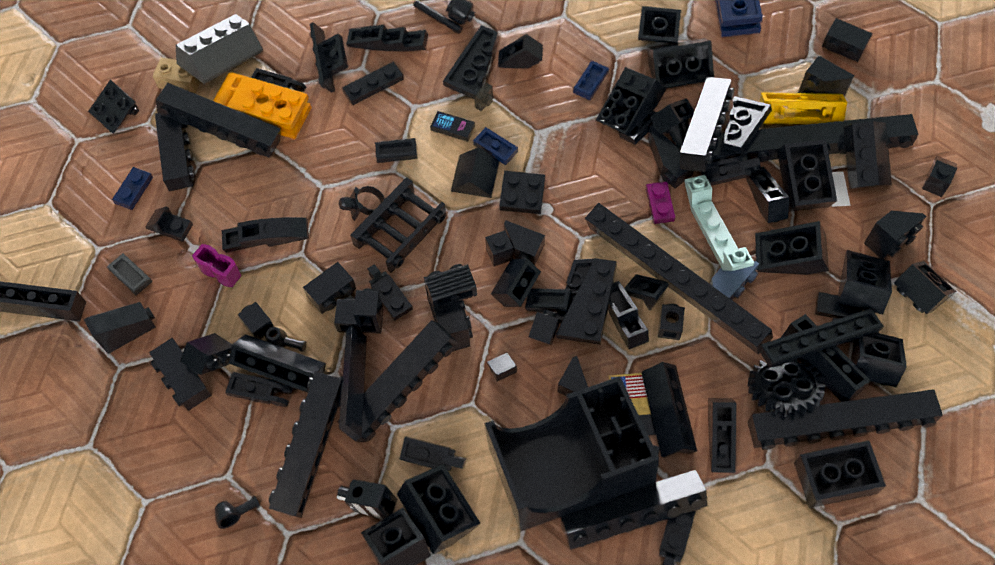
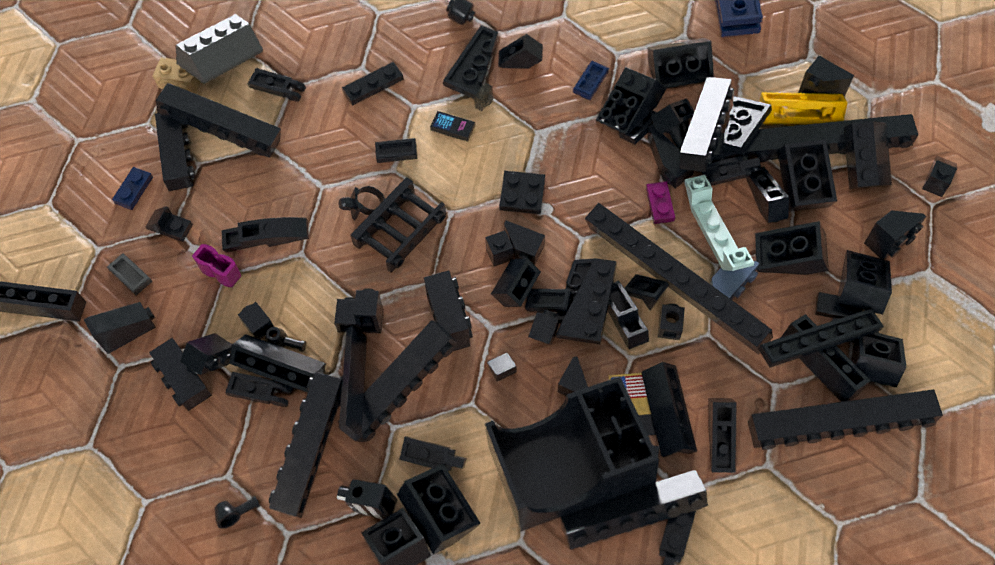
(113, 106): black hinge -> none
(266, 102): light orange hinge -> none
(328, 287): black brick -> none
(329, 56): black bracket -> none
(384, 39): black slope -> none
(390, 294): black hinge -> none
(437, 16): black bar -> none
(450, 285): black brick -> none
(475, 173): black slope -> none
(495, 146): dark blue plate -> none
(659, 25): black slope -> none
(786, 387): black gear -> none
(839, 474): black brick -> none
(841, 190): white sticker -> none
(847, 40): black brick -> none
(924, 287): black slope -> none

